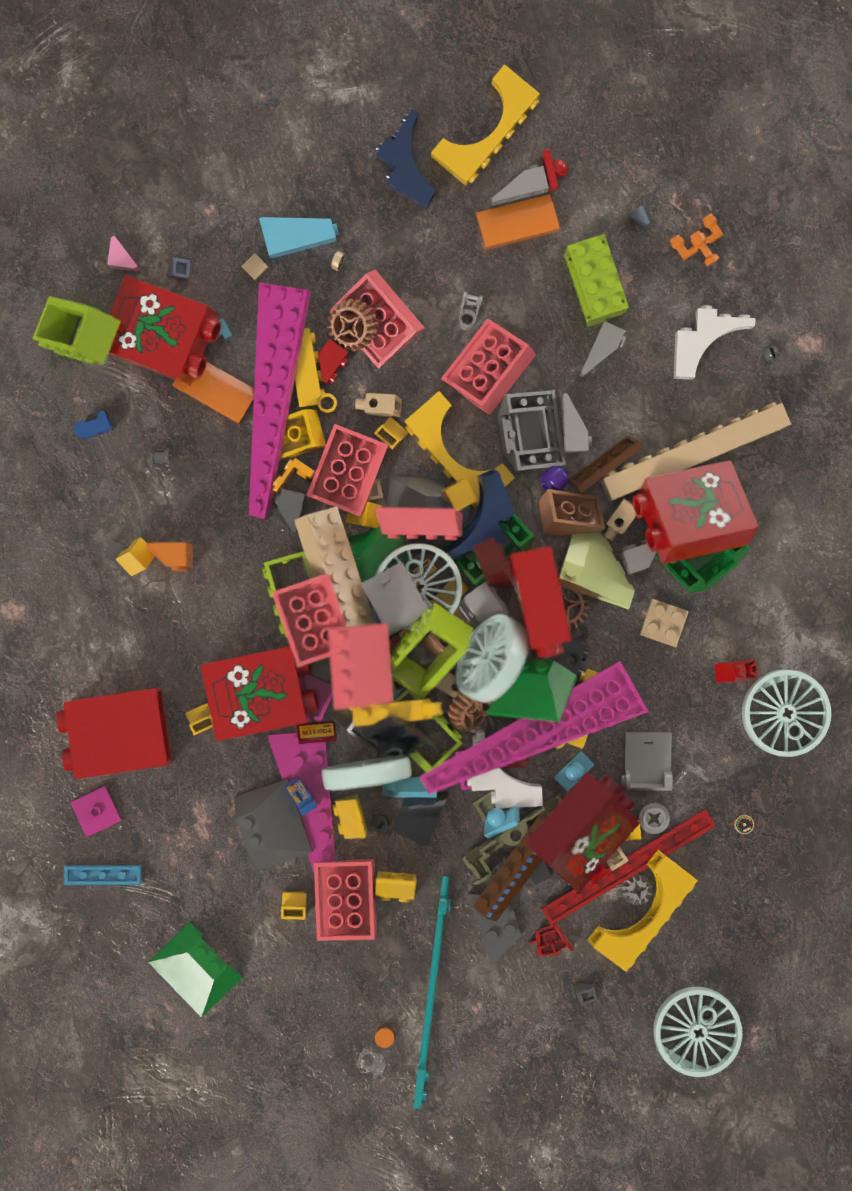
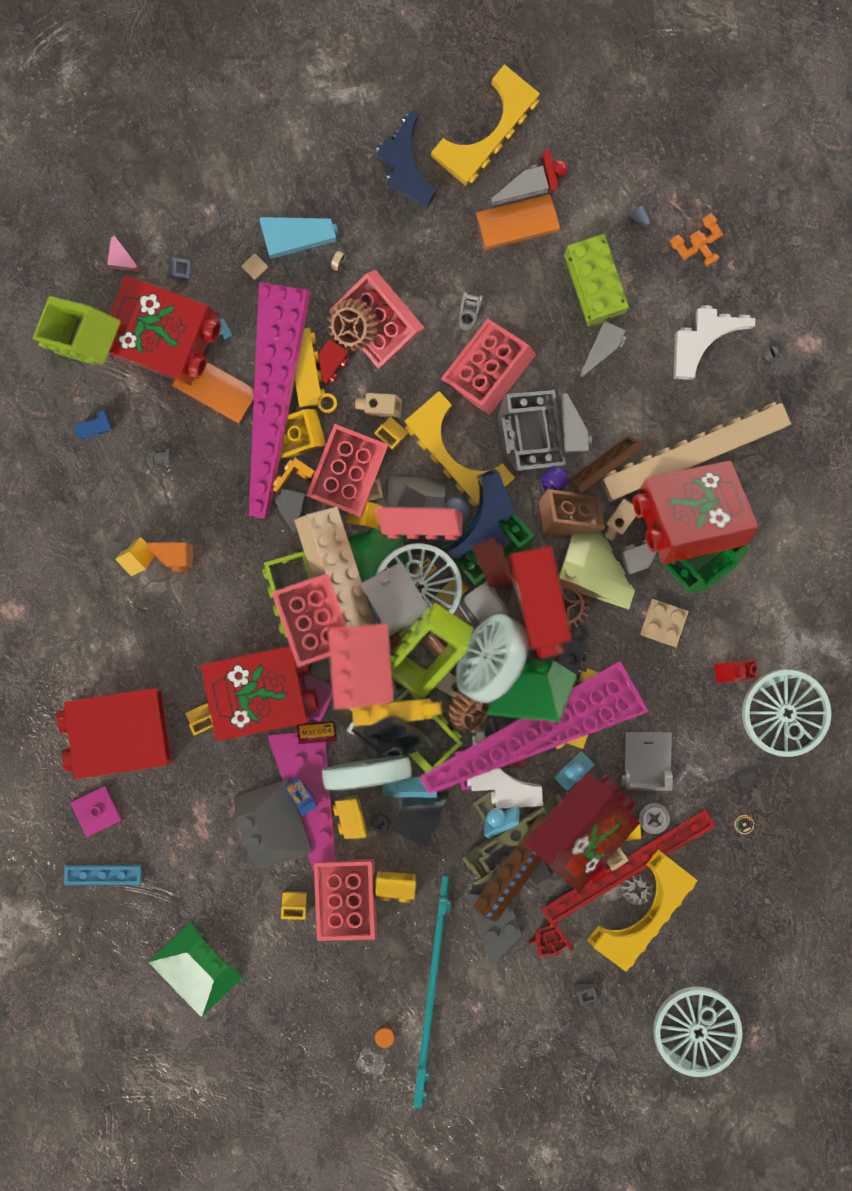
(459, 495): yellow piece -> none

